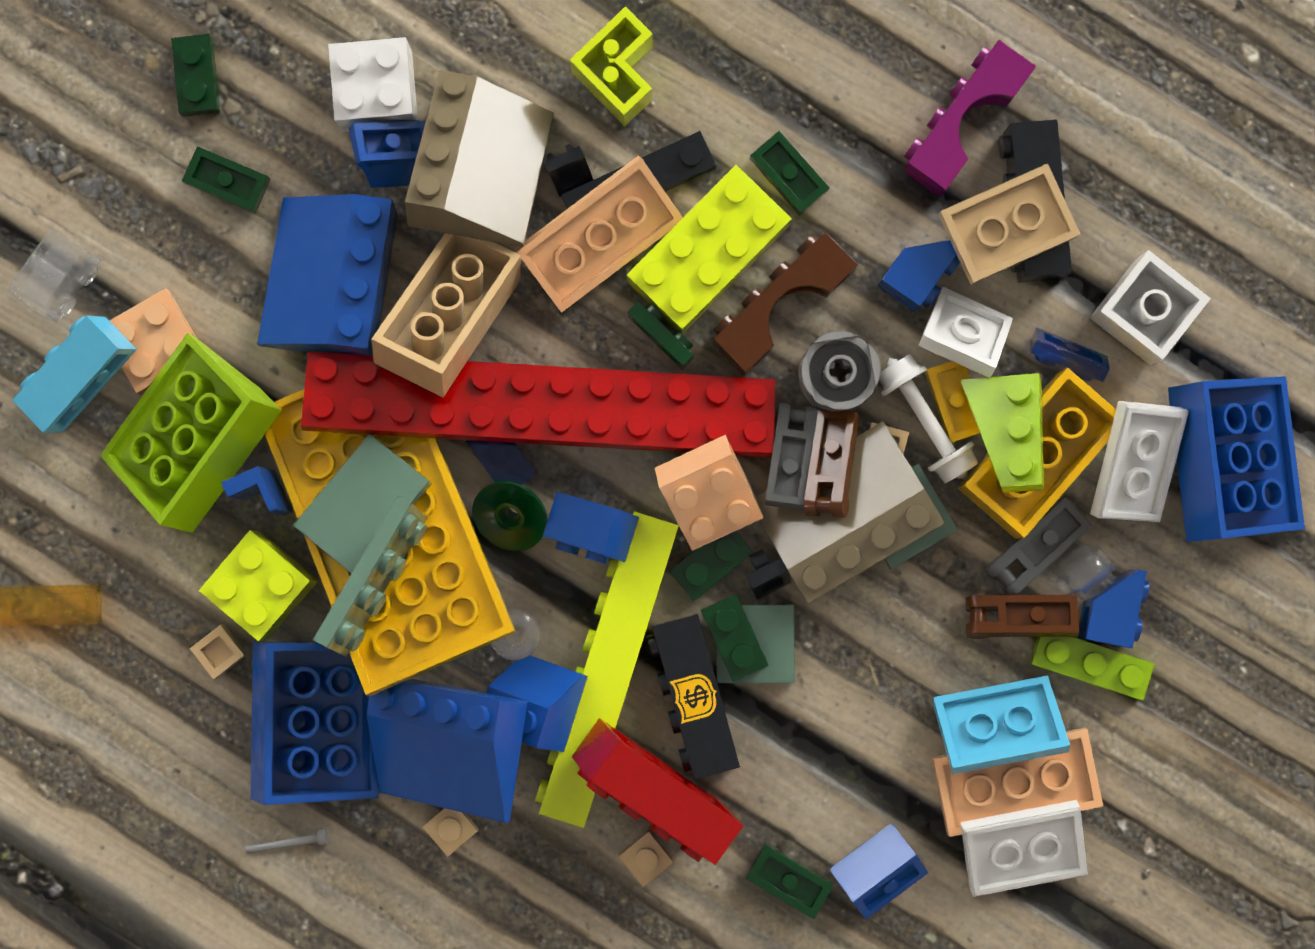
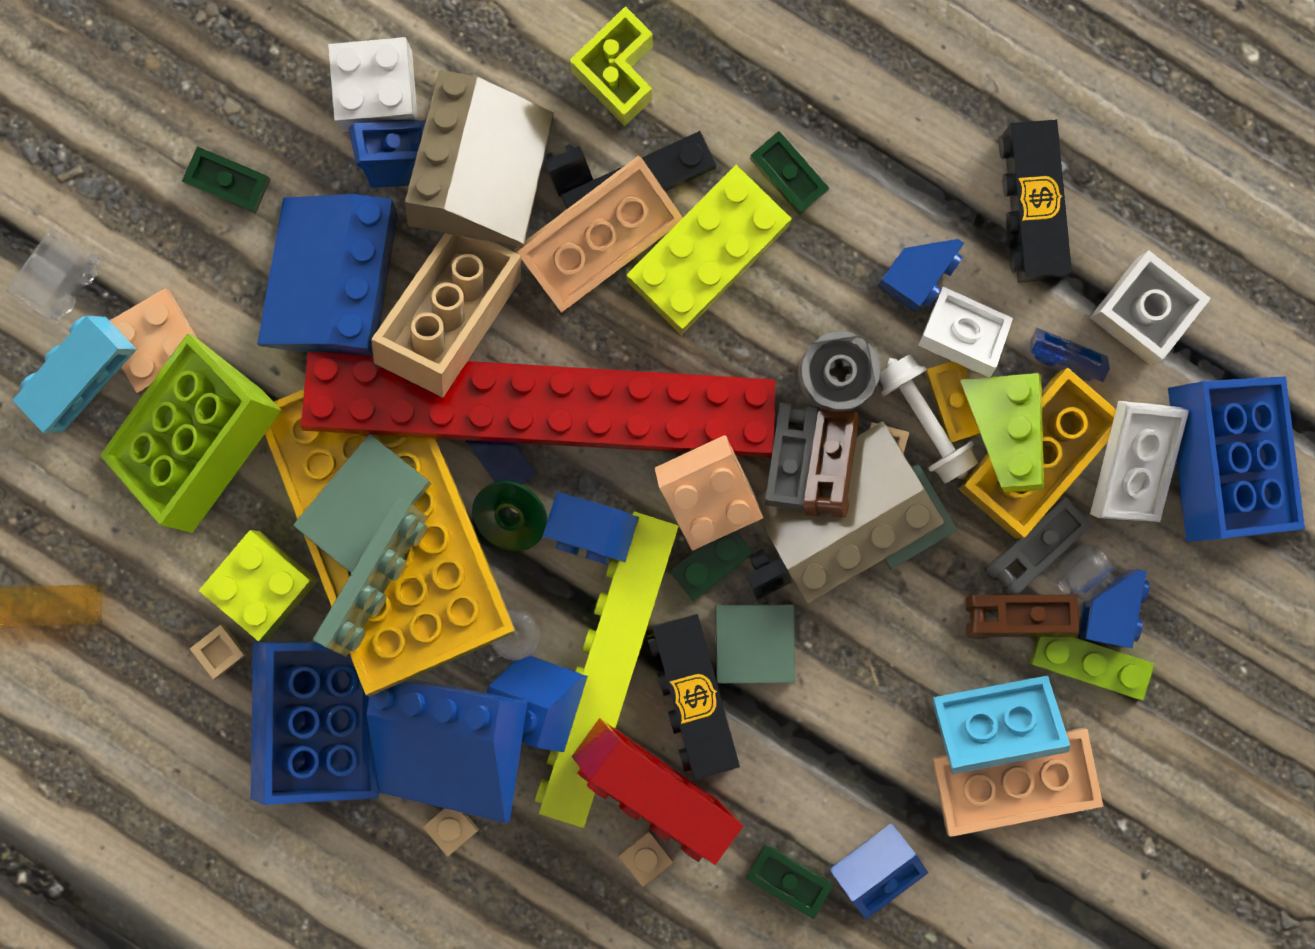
(195, 75): dark green plate -> none
(256, 482): blue panel -> none
(321, 837): light grey piece -> none
(650, 321): dark green plate -> none
(734, 637): dark green plate -> none
(817, 270): reddish brown arch -> none
(995, 82): magenta arch -> none
(1009, 224): tan plate -> none
(1024, 848): white tile -> none

